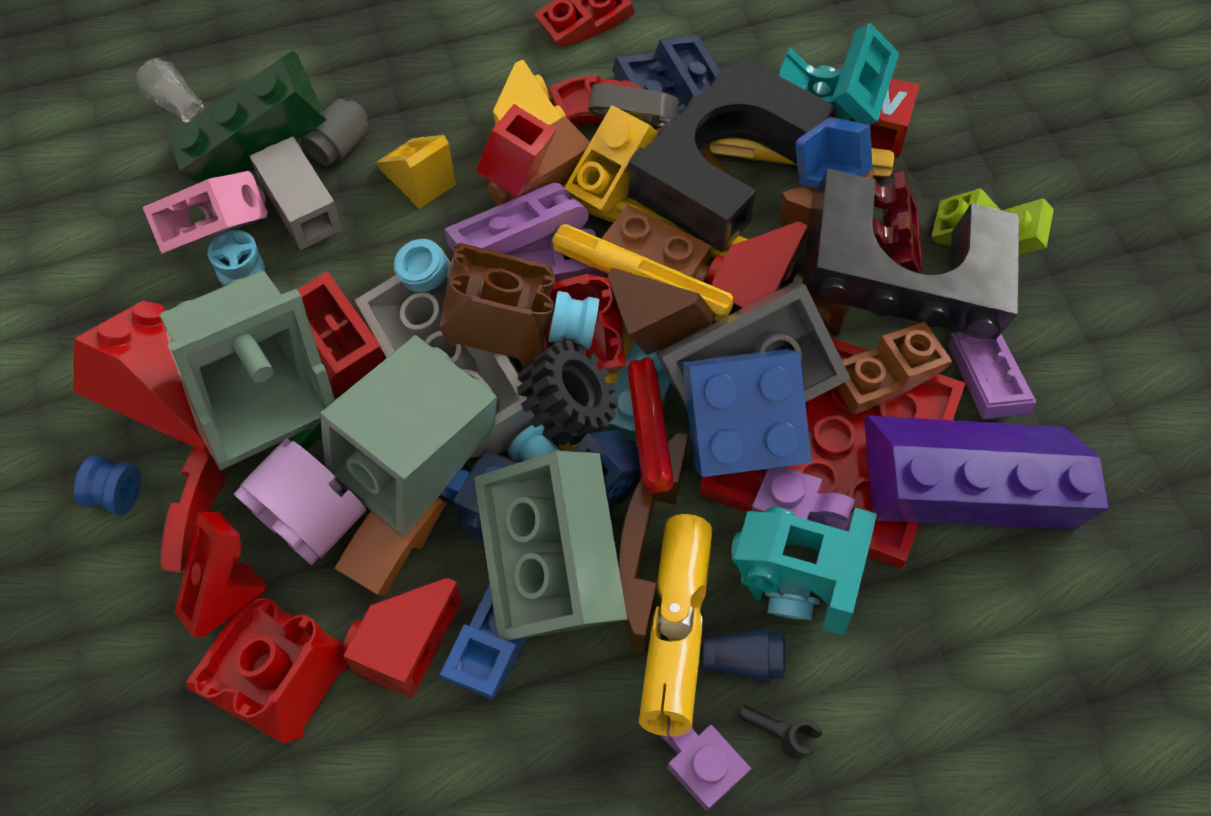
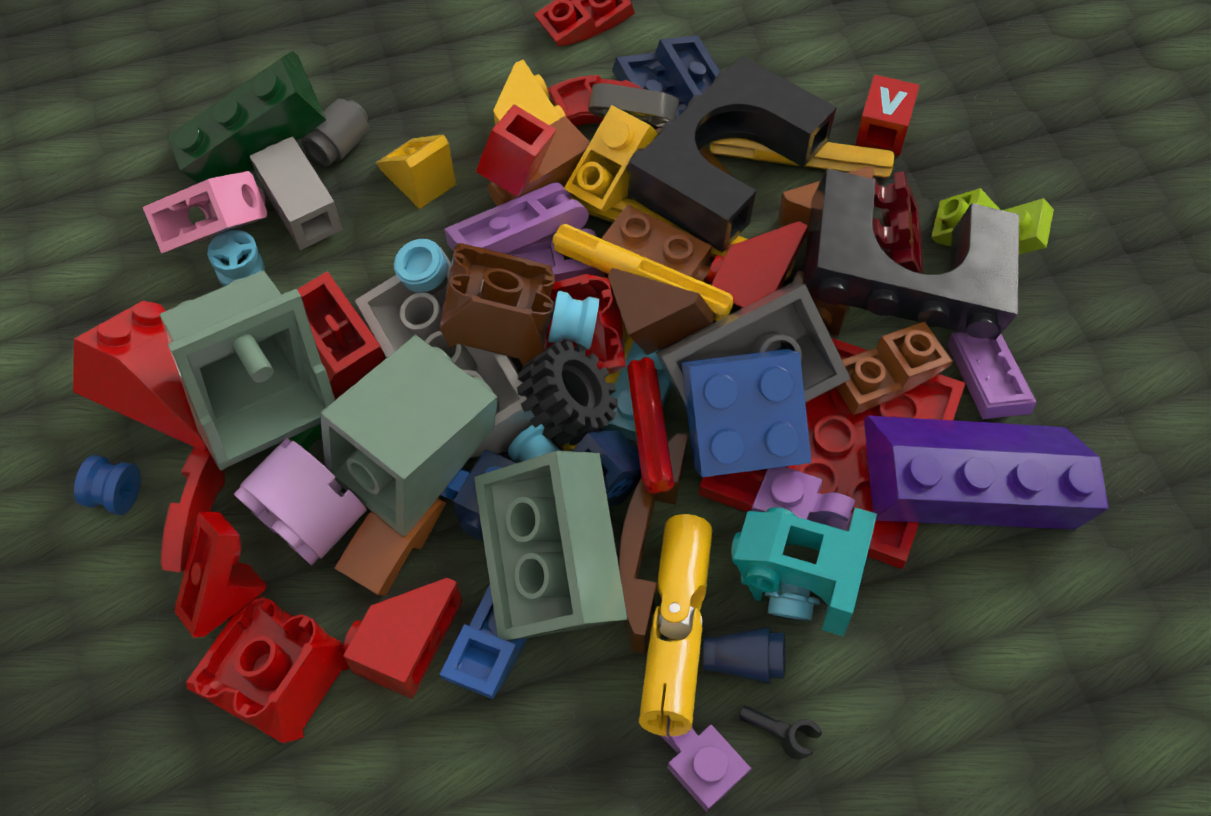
(166, 87): clear cone -> none
(835, 146): blue panel -> none
(859, 86): teal tile -> none

